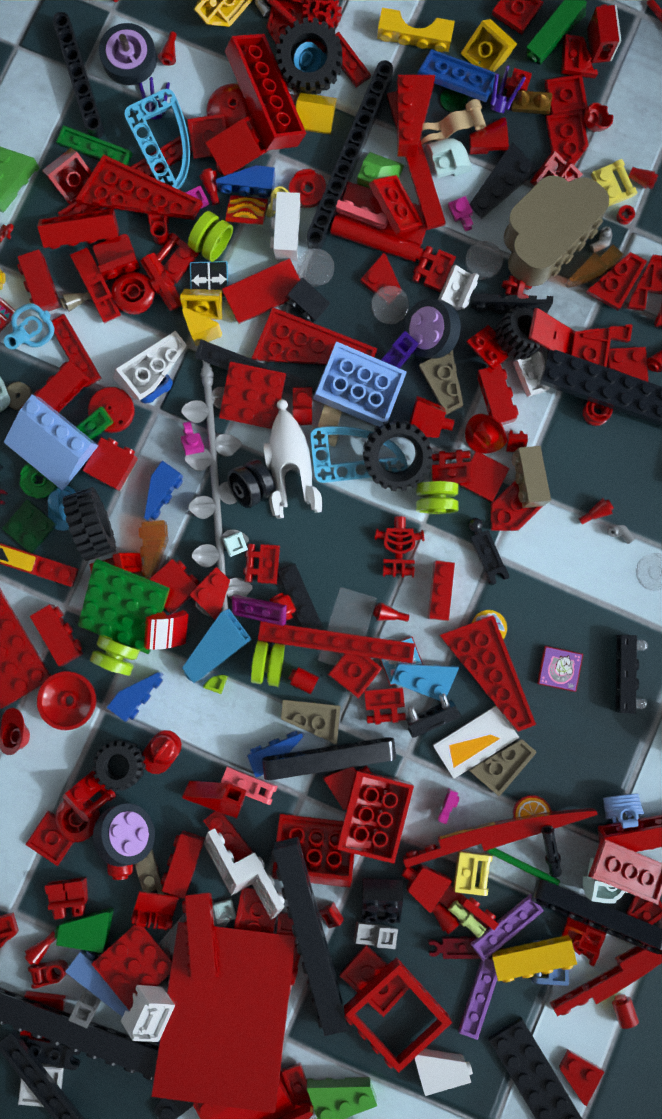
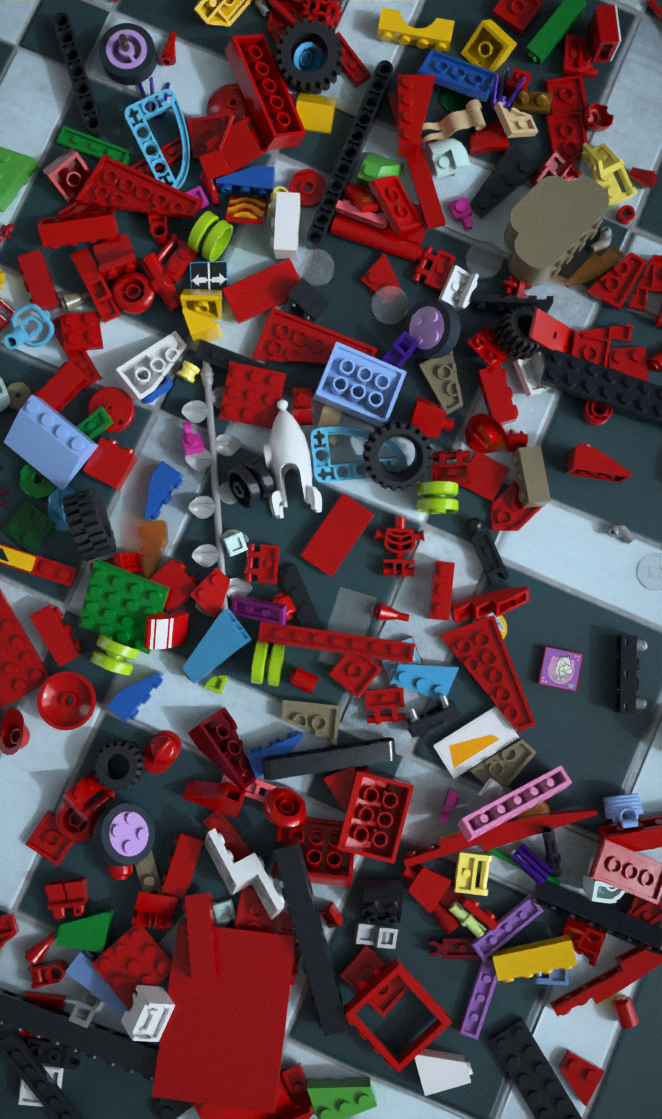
(81, 331): none -> red plate
(188, 372): none -> light yellow wheel
(214, 162): none -> red piece
(221, 745): none -> dark red wedge
(284, 807): none -> red hat
(337, 535): none -> red tile
(361, 198): none -> red tile
(494, 790): none -> light grey slope
(496, 601): none -> red slope
(514, 803): none -> bright pink brick
(515, 122): none -> tan wing
(533, 862): none -> dark purple tile
(594, 464): none -> red slope
(600, 159): none -> light yellow bracket
(601, 509): red cone -> none

